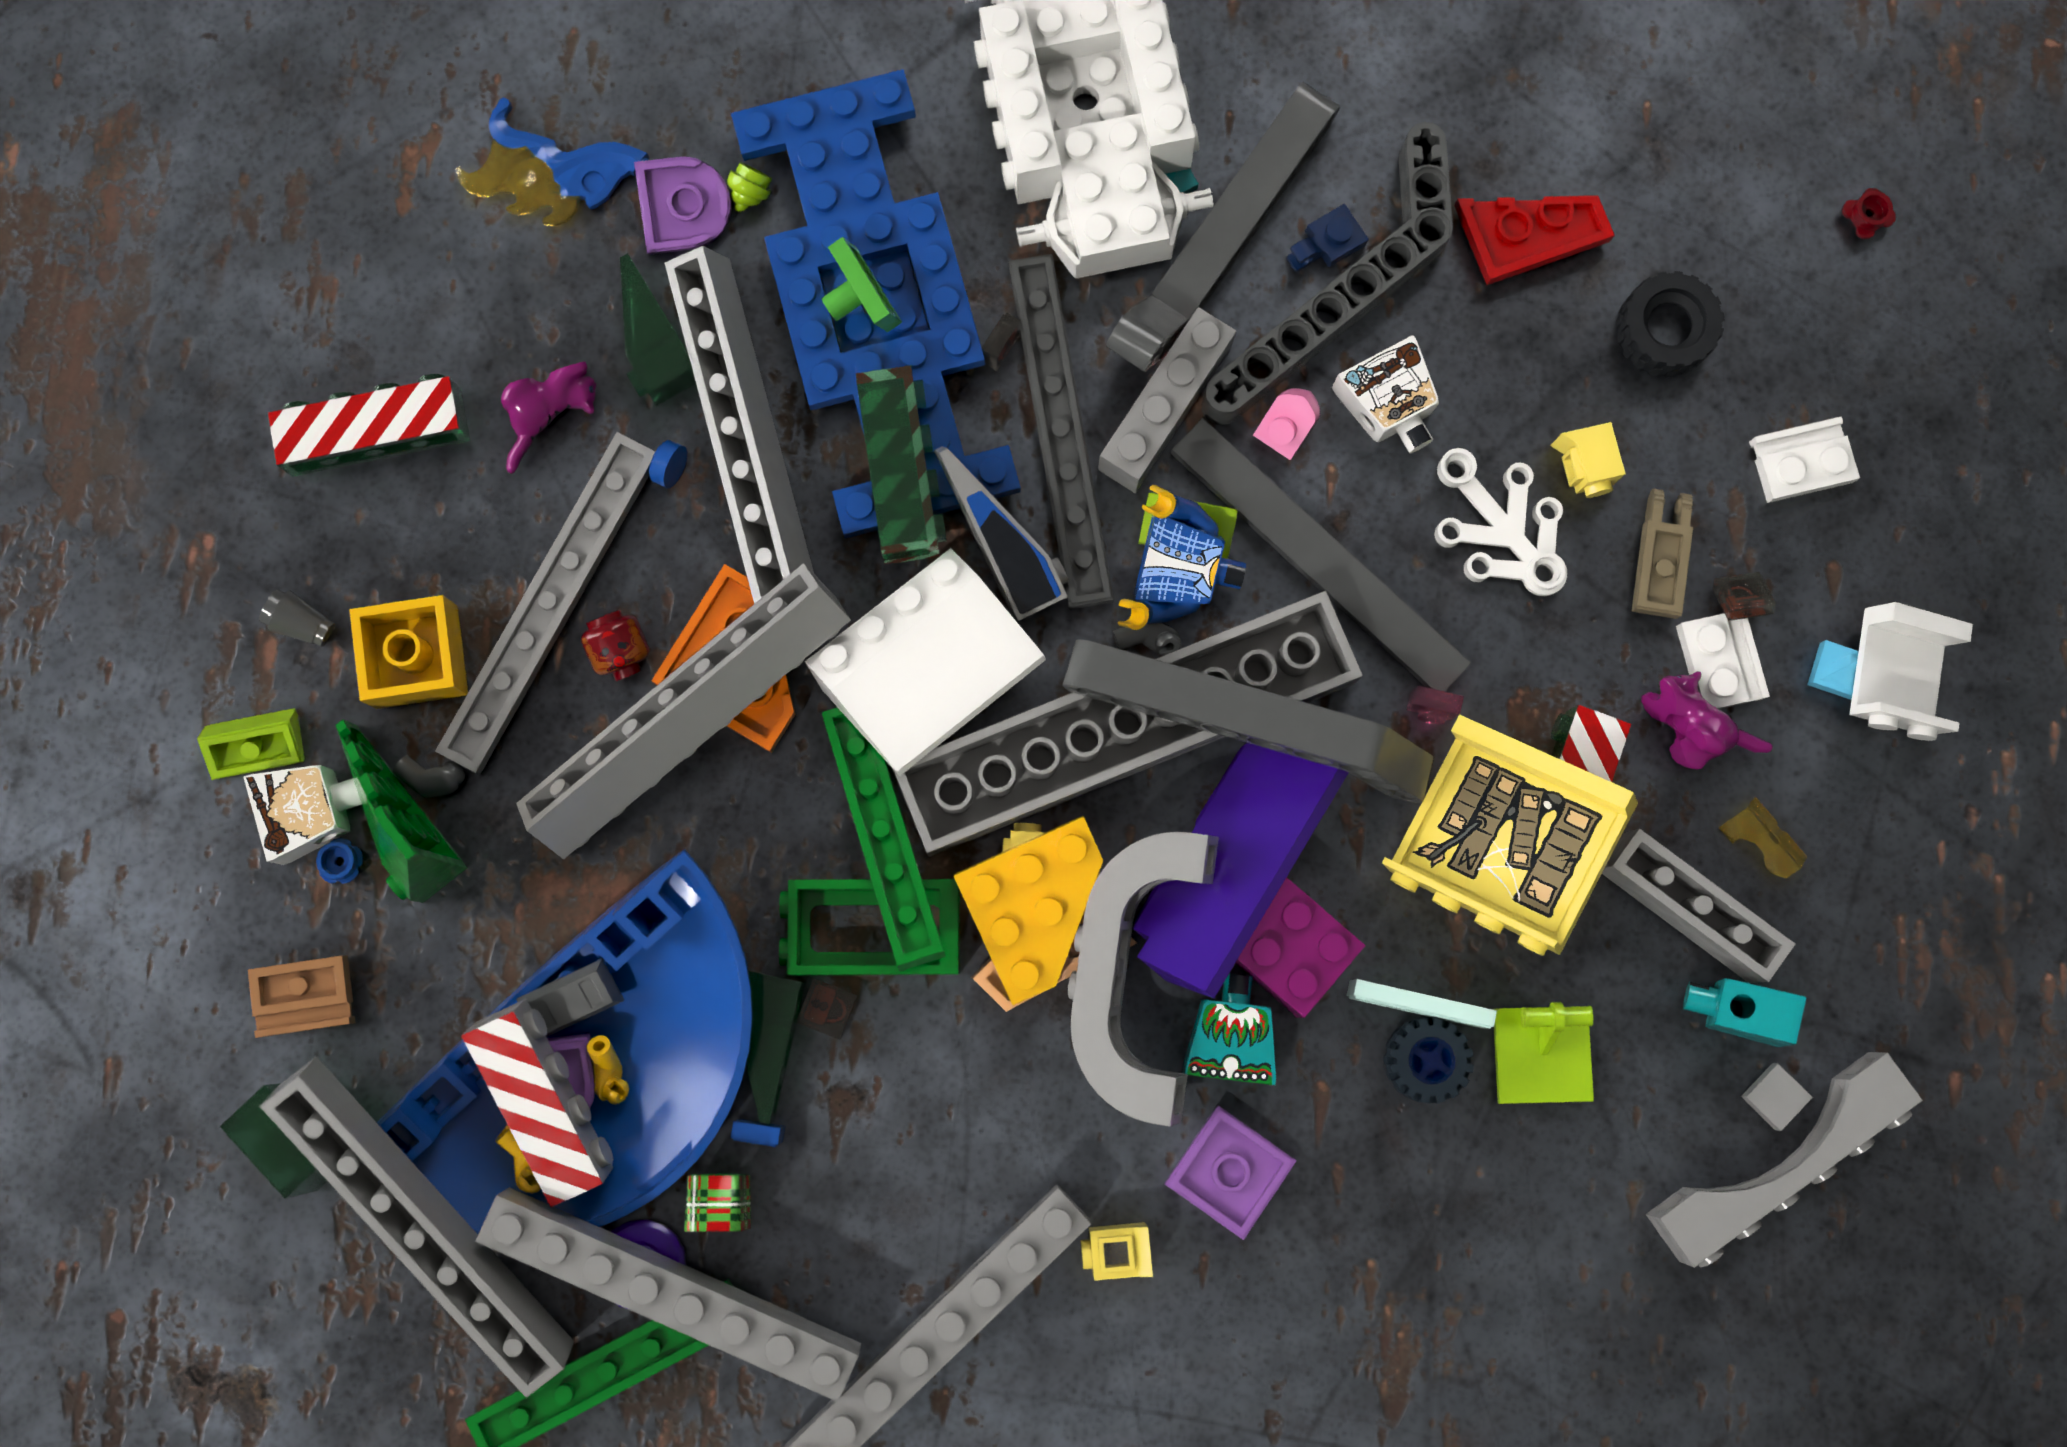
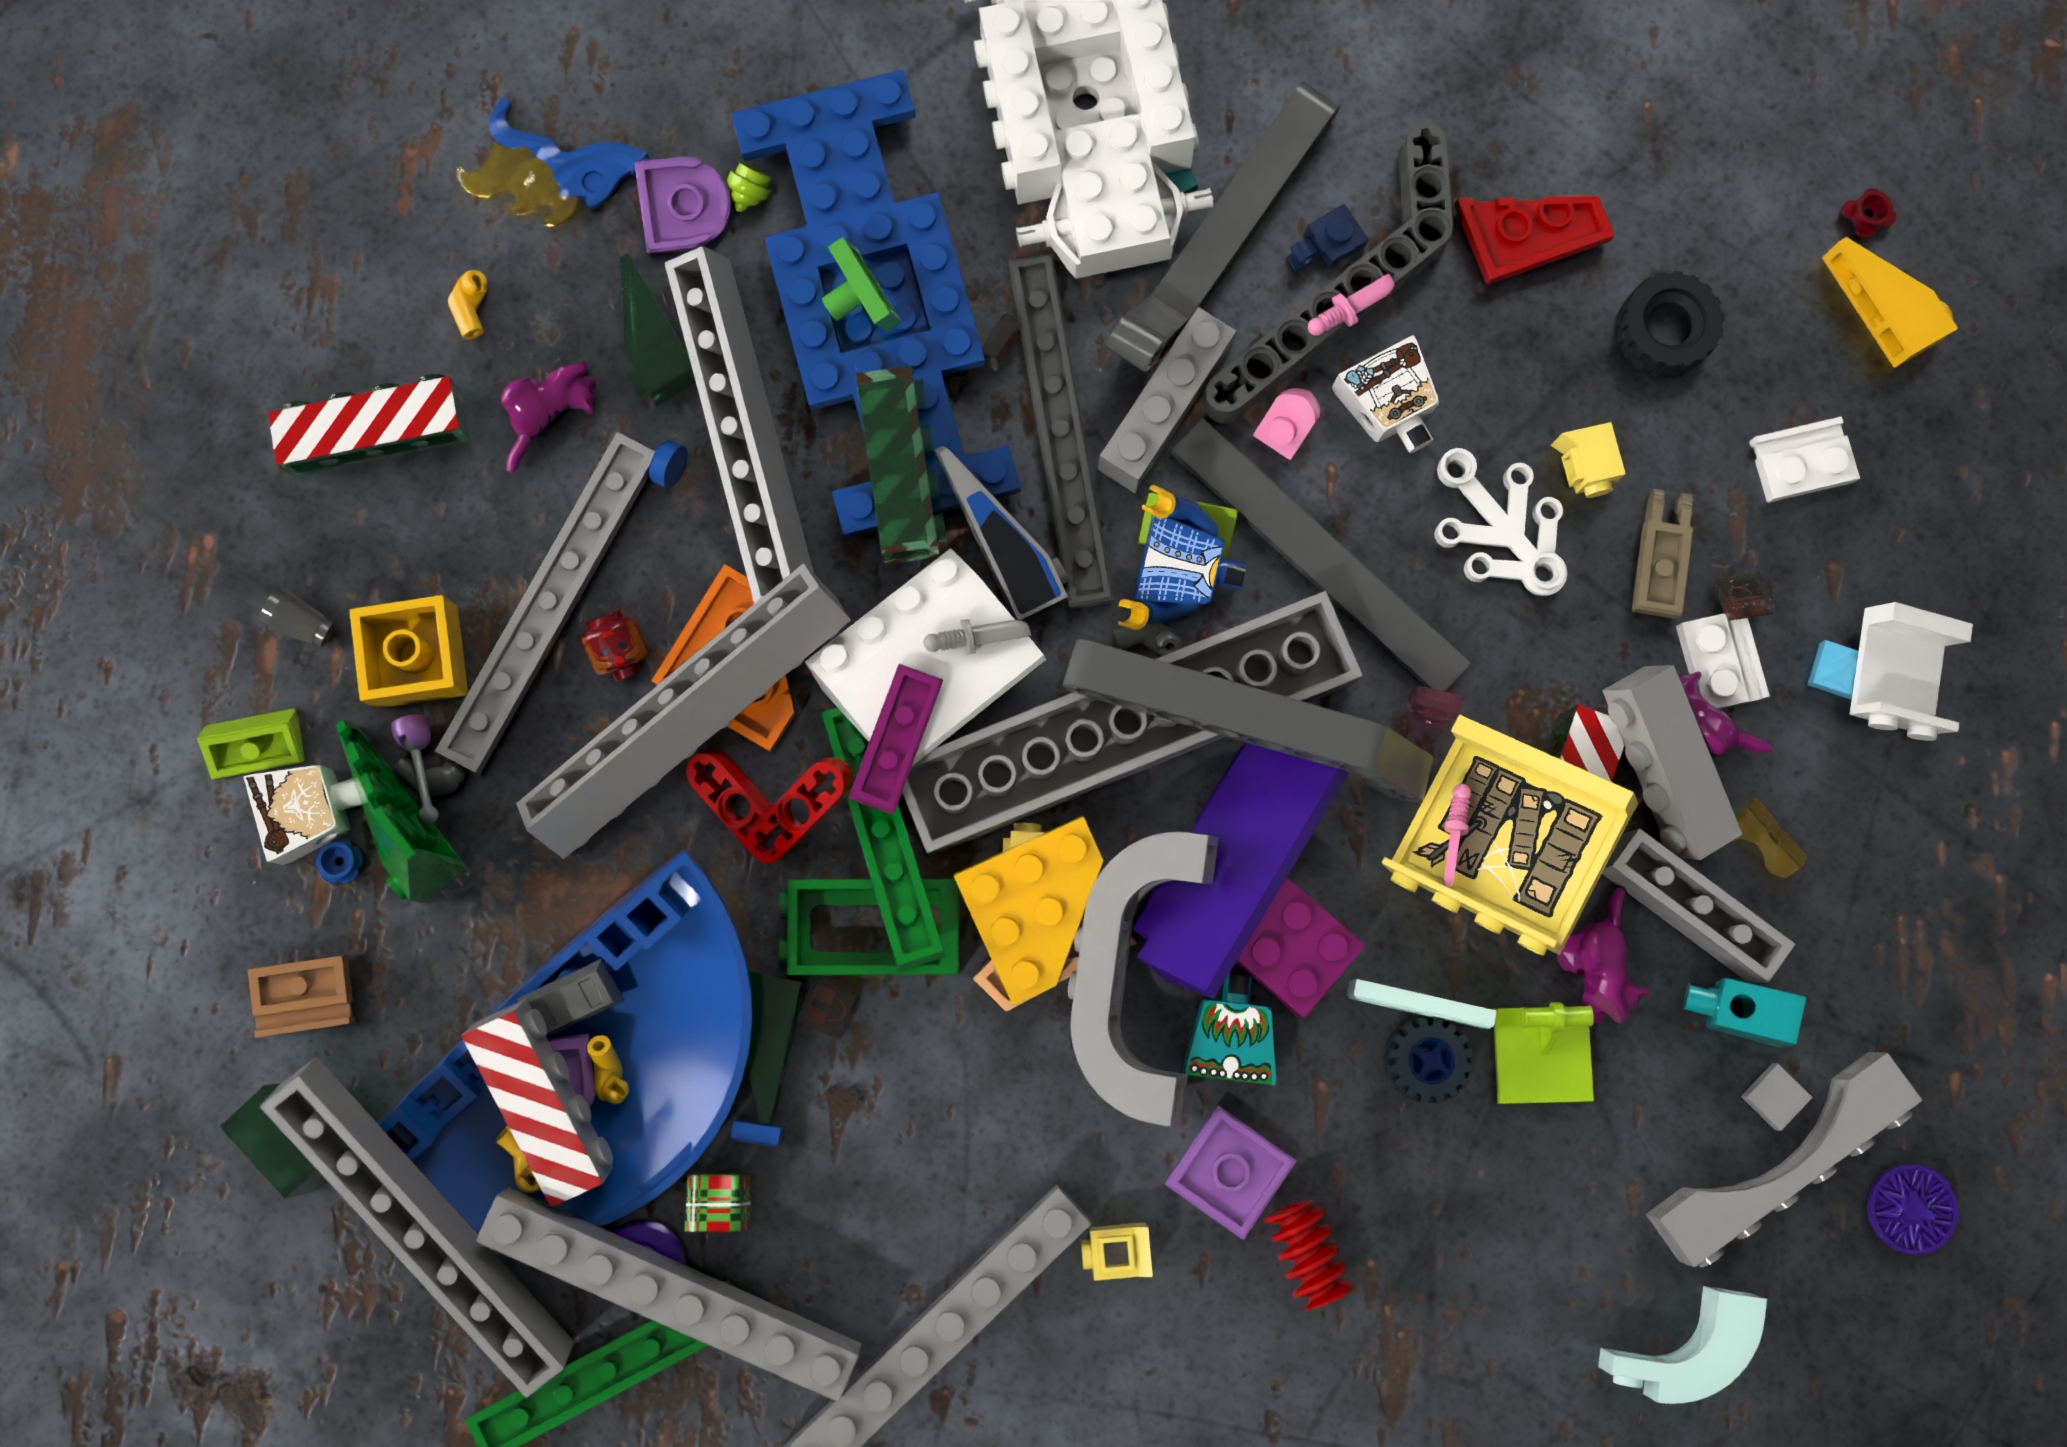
(412, 735): none -> hinge
(465, 301): none -> yellow arm
(764, 816): none -> red beam
(896, 739): none -> magenta tile
(976, 635): none -> light grey piece
(1310, 1254): none -> red piece
(1347, 308): none -> bright pink piece
(1456, 827): none -> bright pink piece
(1600, 958): none -> magenta animal
(1672, 762): none -> light grey brick
(1710, 1360): none -> light aqua arch
(1893, 305): none -> yellow slope
(1912, 1209): none -> dark purple wheel

